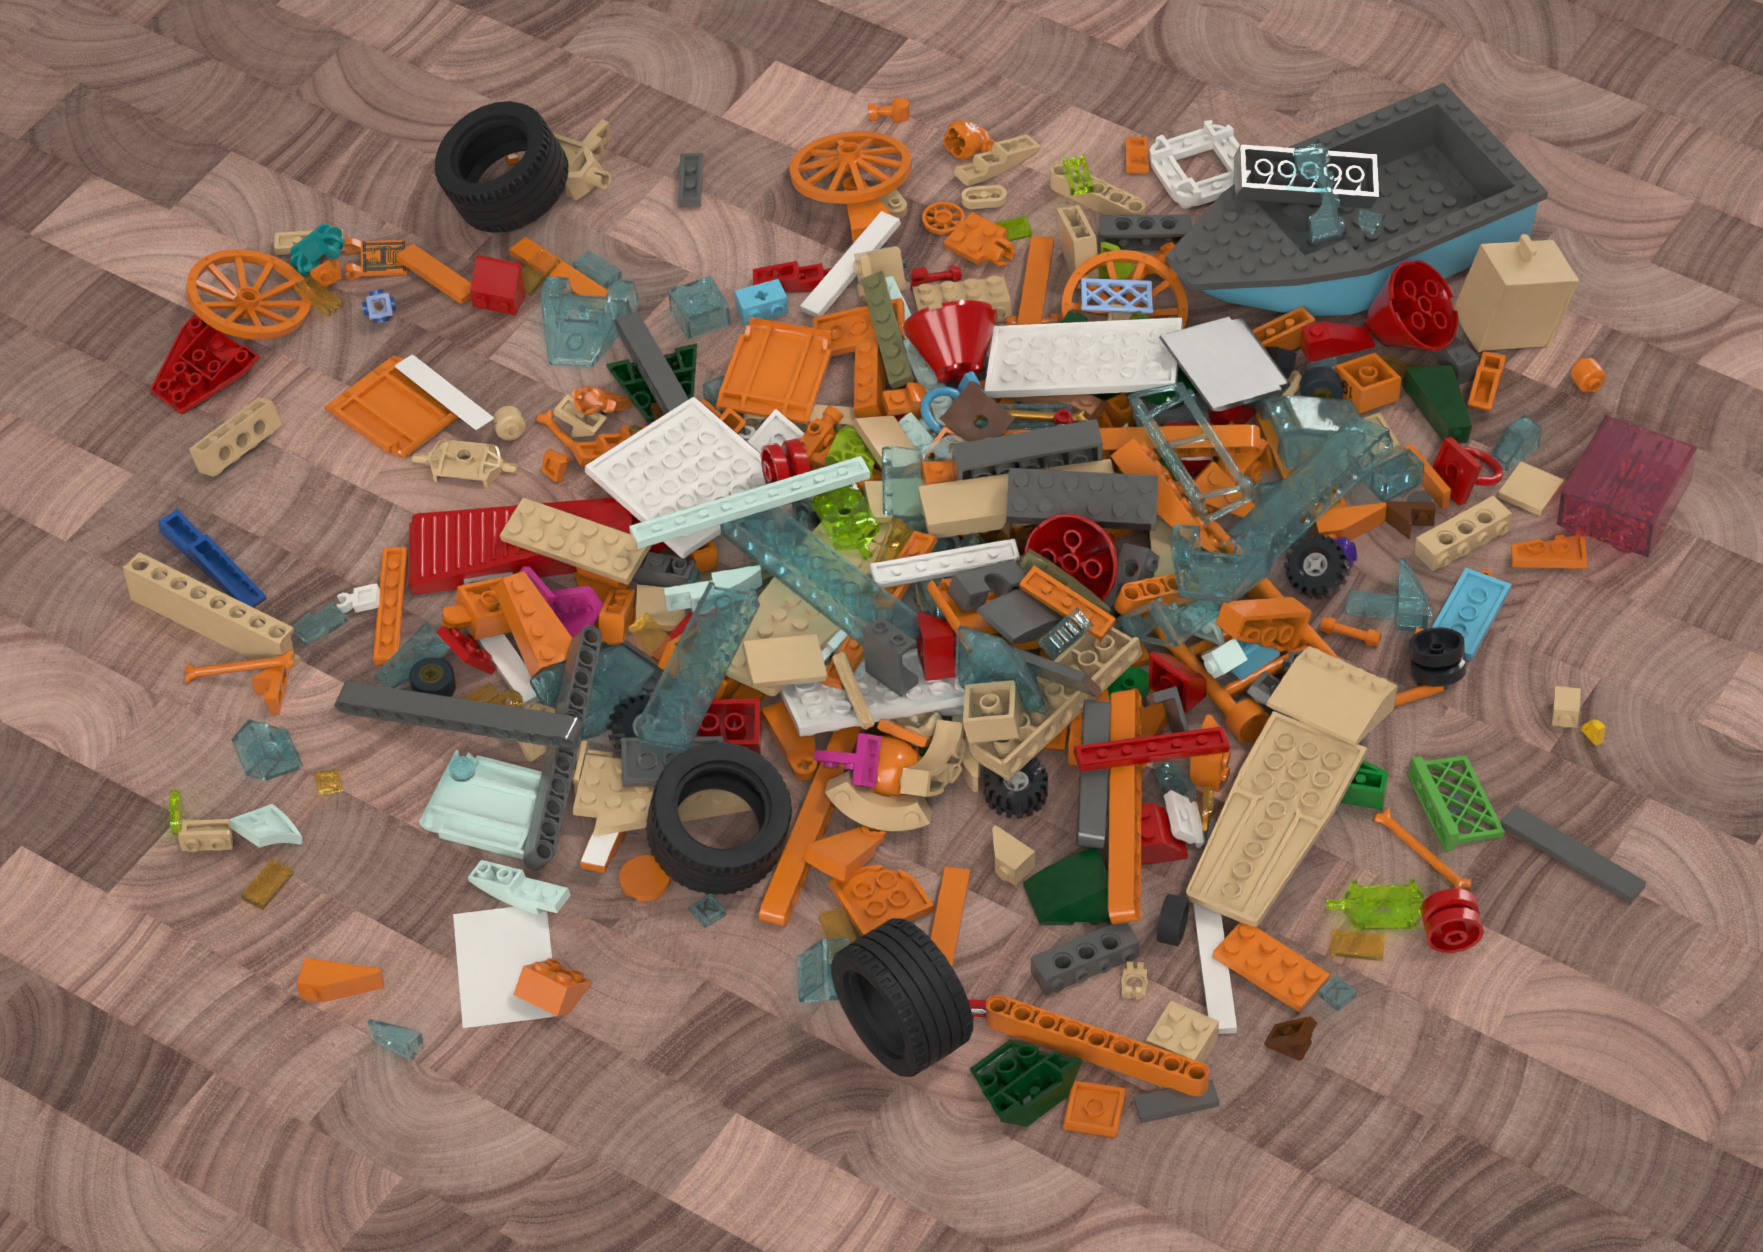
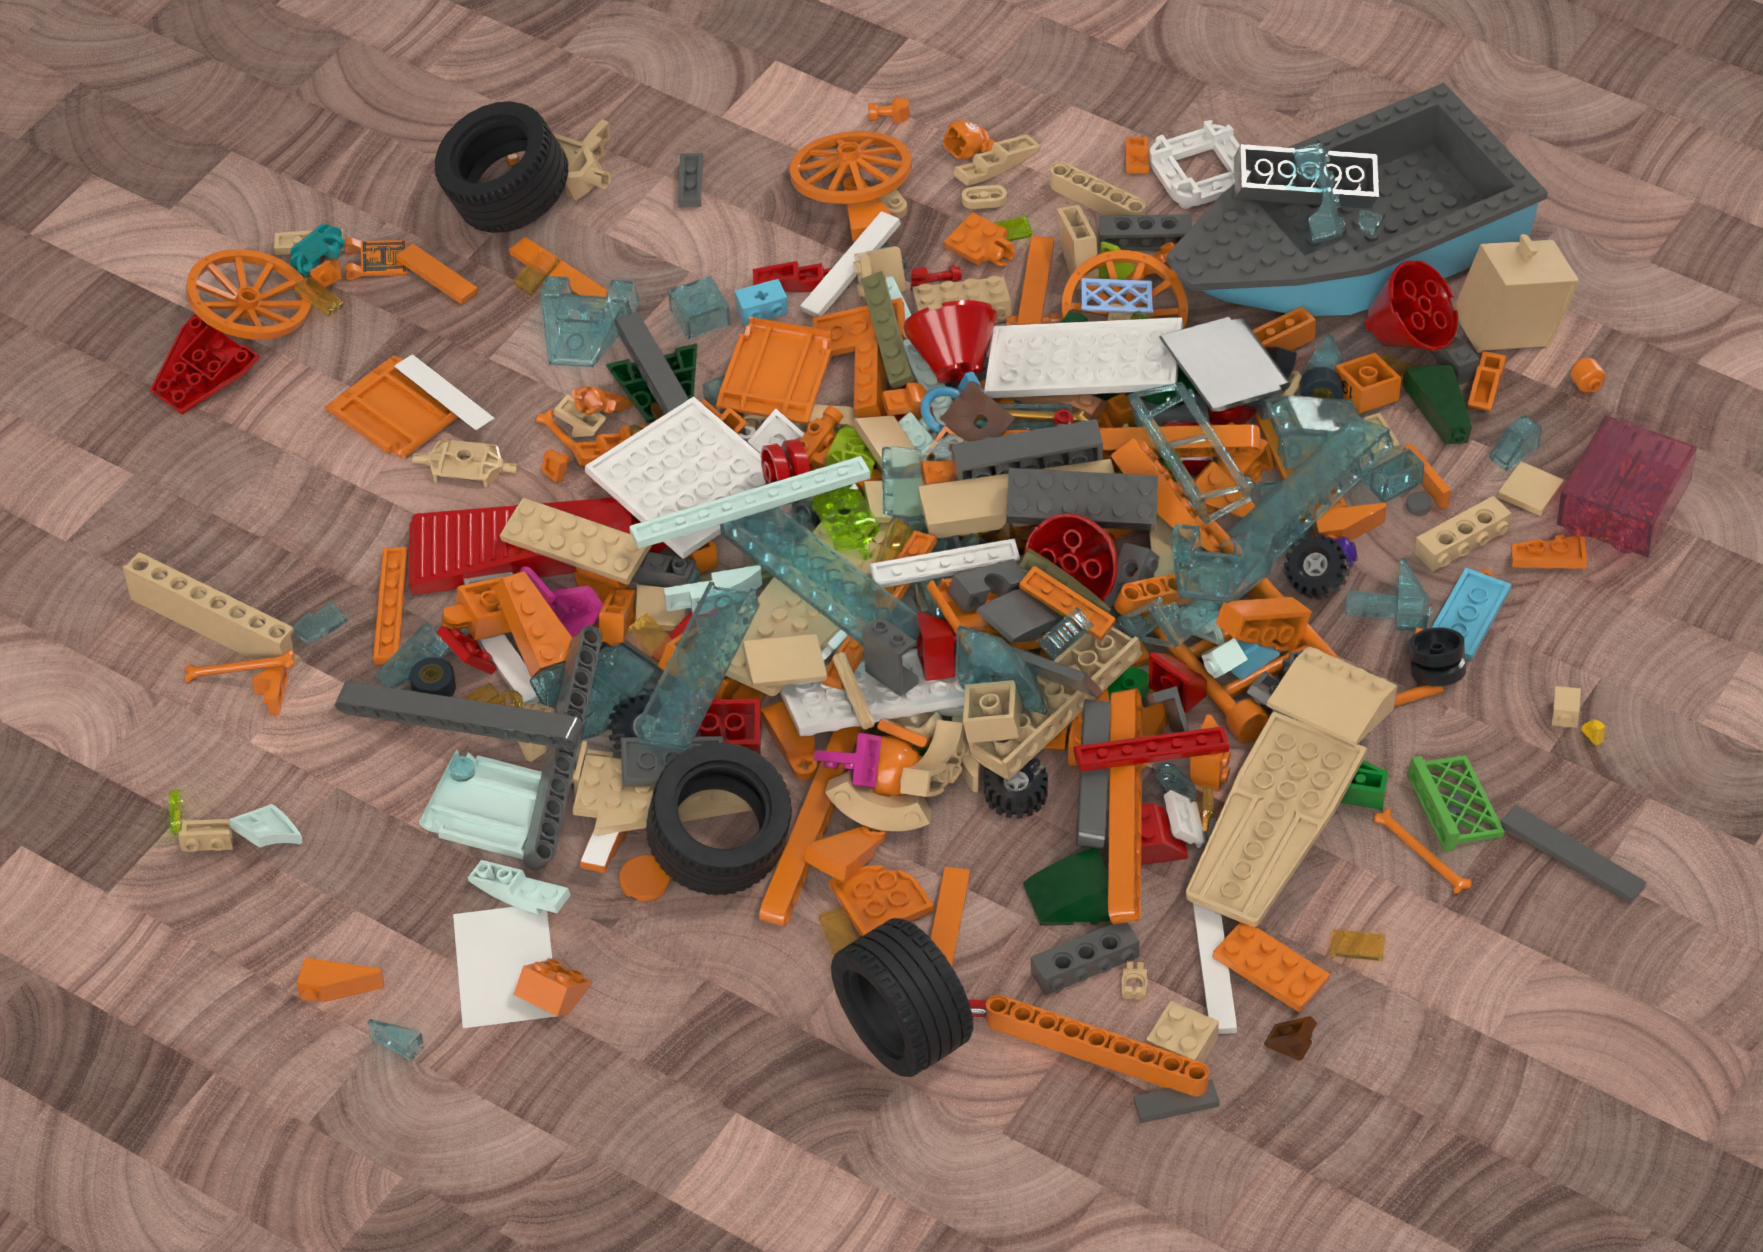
(210, 558): blue slope -> none
(235, 437): tan brick -> none
(266, 750): clear light blue slope -> none
(267, 884): clear yellow tile -> none
(328, 781): clear yellow tile -> none
(362, 599): white plate -> none
(388, 306): brick -> none
(497, 285): red slope -> none
(509, 423): tan head -> none
(599, 266): clear light blue tile -> none
(707, 910): clear light blue tile -> none
(815, 970): clear light blue slope -> none
(942, 217): orange wheel -> none
(1011, 857): tan slope -> none
(1024, 1081): dark green wedge -> none
(1075, 163): clear neon green tile -> none
(1094, 1109): orange tile -> none
(1173, 919): black tyre -> none
(1330, 625): orange bar -> none
(1333, 339): red slope -> none
(1337, 993): clear light blue tile -> none
(1362, 906): clear neon green plate -> none
(1404, 514): reddish brown slope -> none
(1451, 920): red wheel -> none
(1461, 470): red tile -> none

